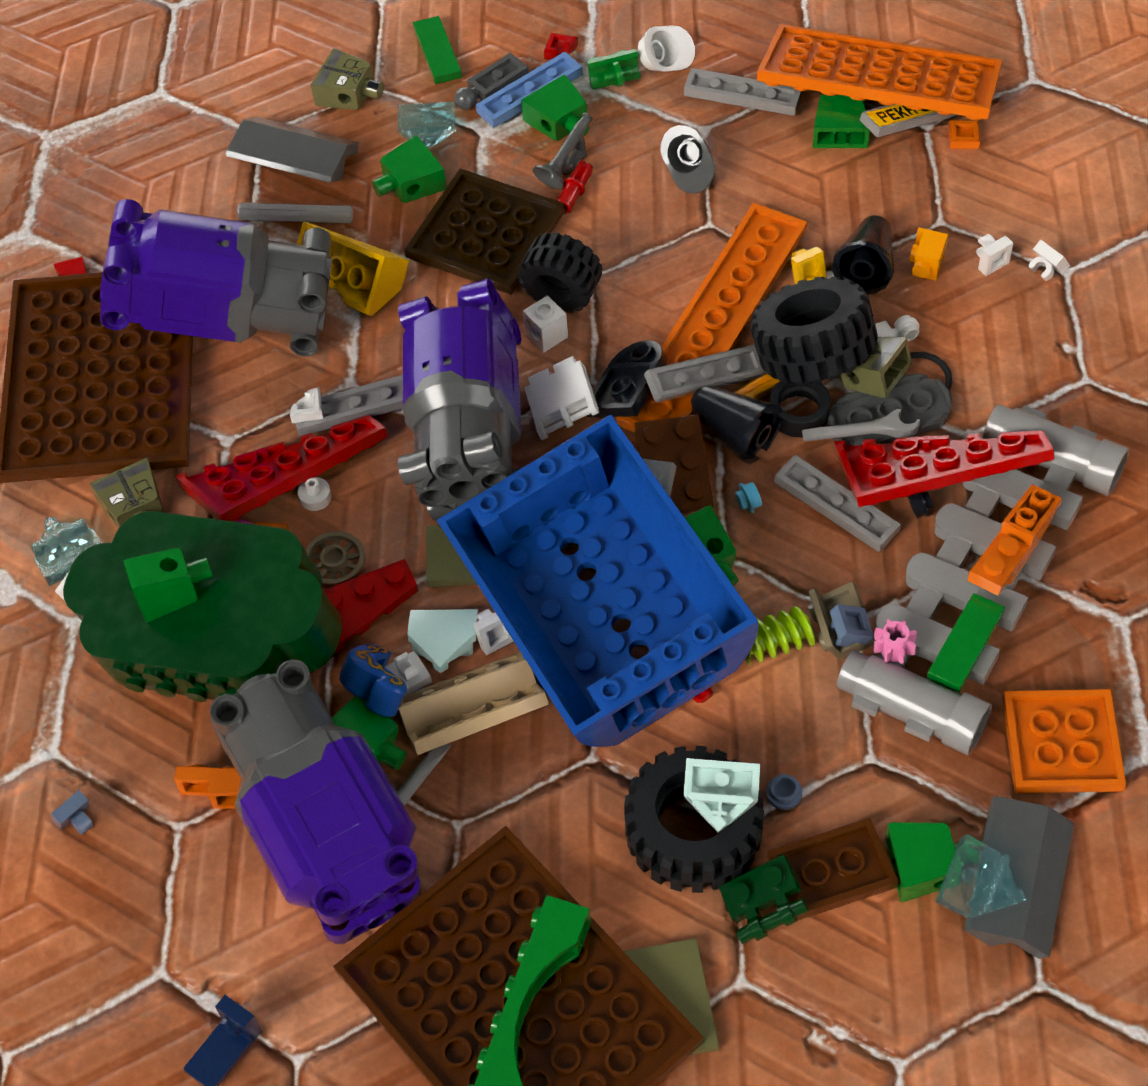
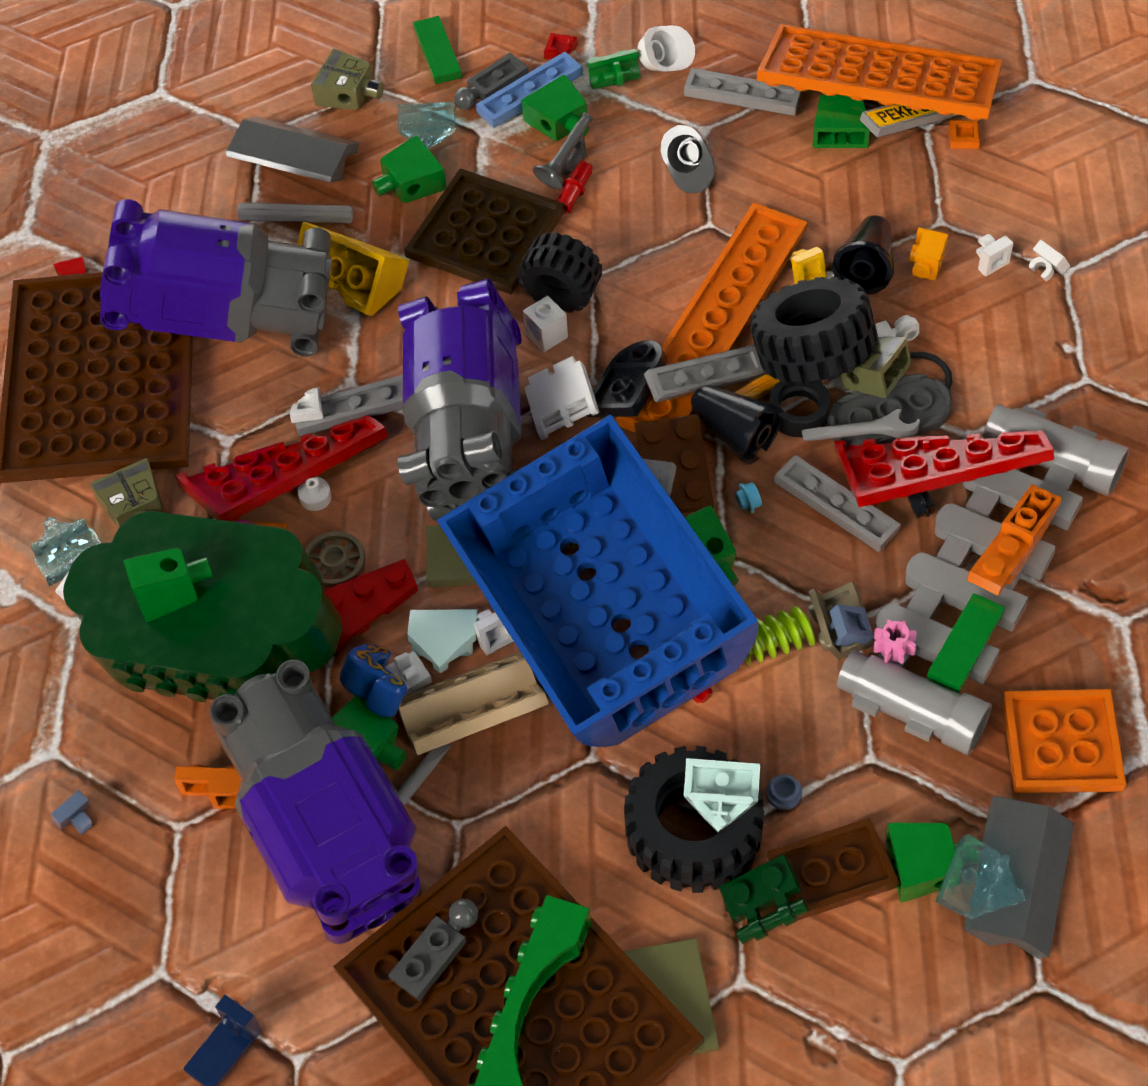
(434, 950): none -> dark grey plate

